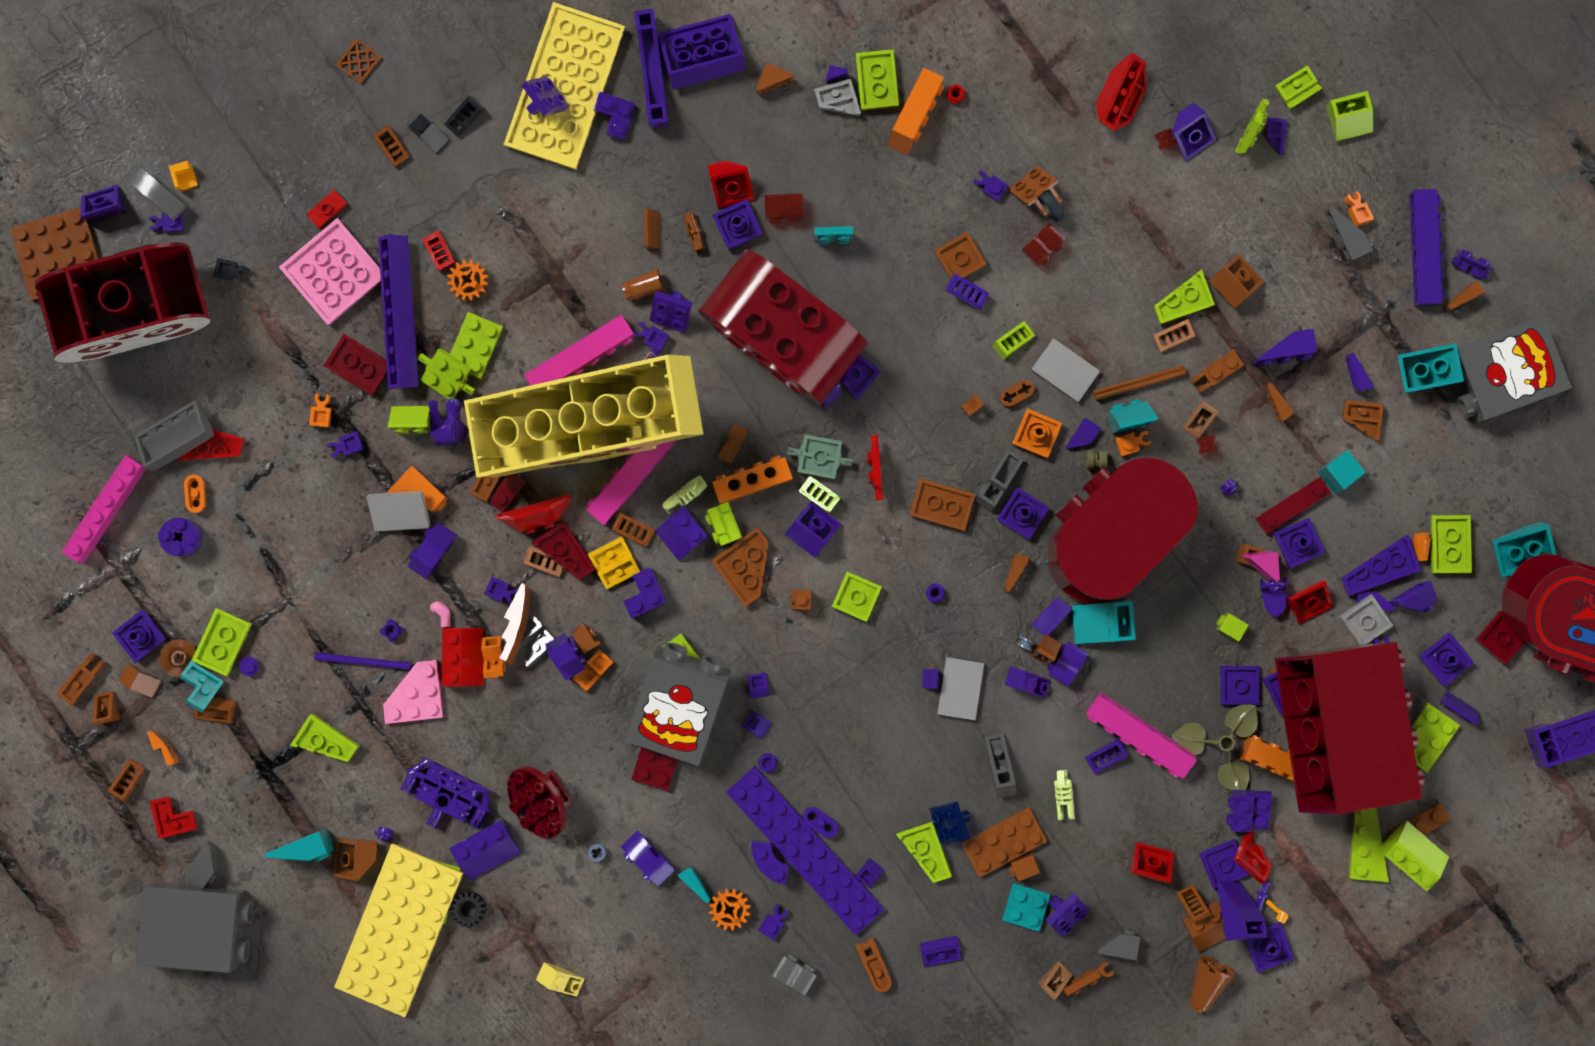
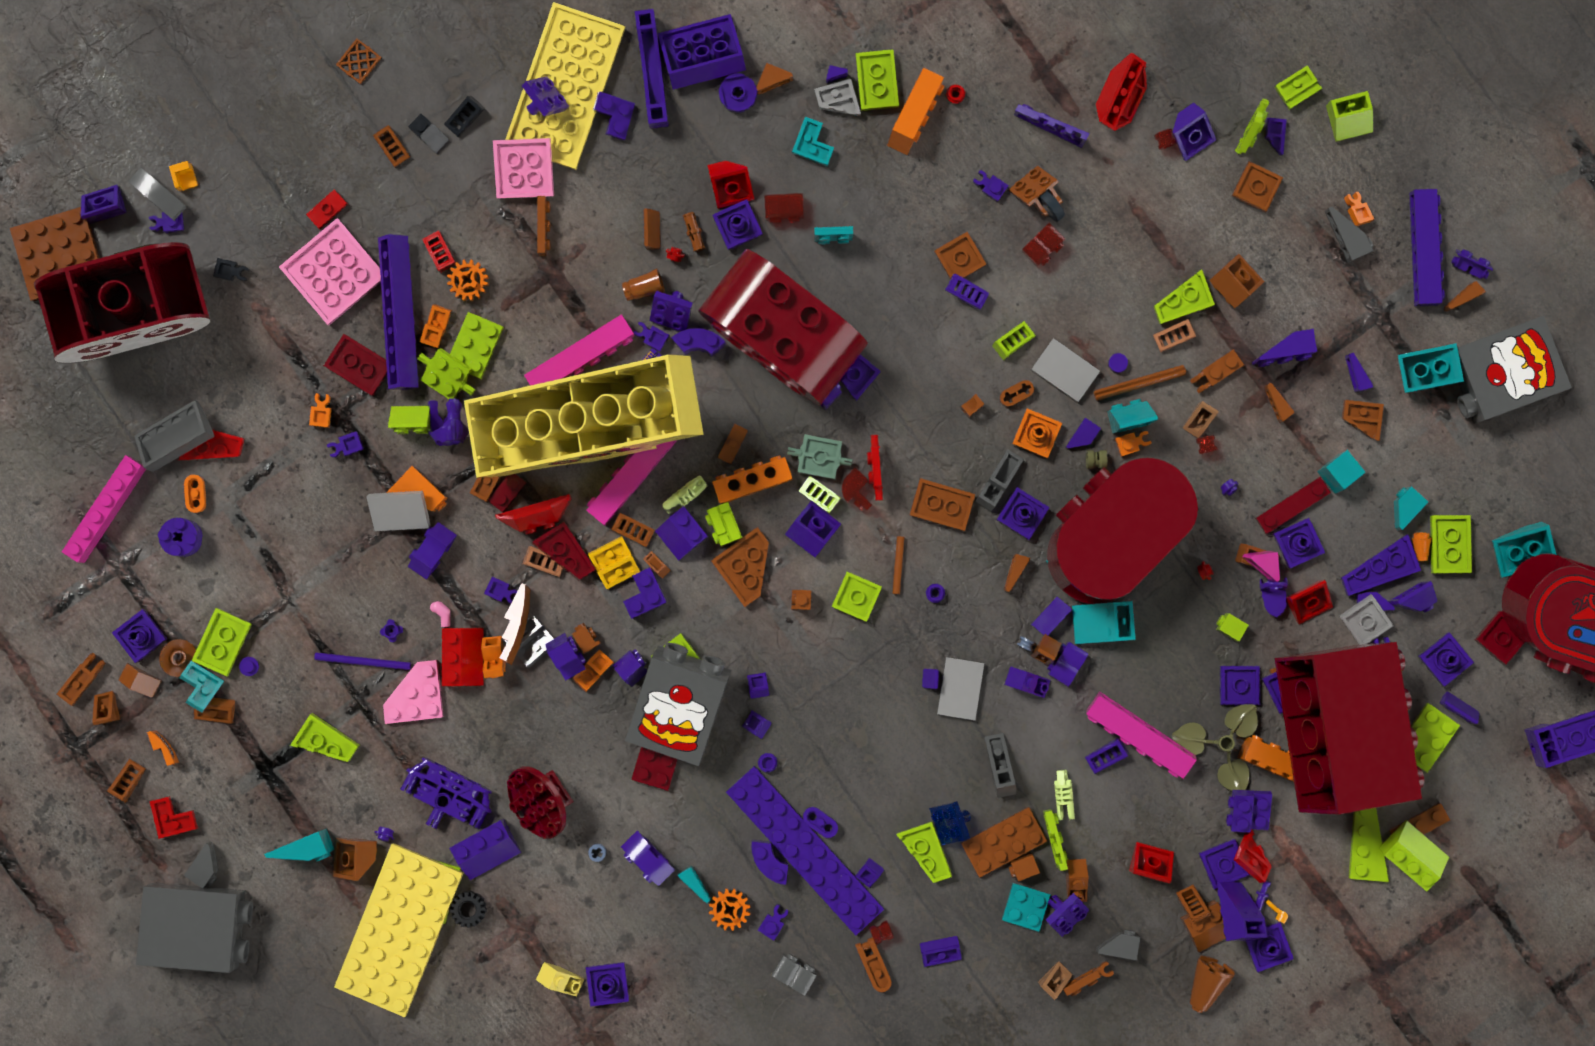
(435, 326): none -> orange slope
(523, 168): none -> bright pink plate
(543, 225): none -> dark orange plate
(607, 984): none -> dark purple plate
(631, 667): none -> dark purple brick
(656, 564): none -> dark orange piece
(675, 254): none -> red plate
(698, 339): none -> dark purple brick
(744, 84): none -> dark purple plate
(808, 146): none -> teal plate
(850, 489): none -> clear red brick
(885, 930): none -> clear red wheel
(898, 565): none -> dark orange bar
(1051, 125): none -> dark purple wing
(1055, 839): none -> lime wing
(1077, 878): none -> dark orange slope
(1118, 363): none -> dark purple tile
(1205, 571): none -> red plate
(1257, 186): none -> dark orange plate
(1407, 506): none -> teal slope

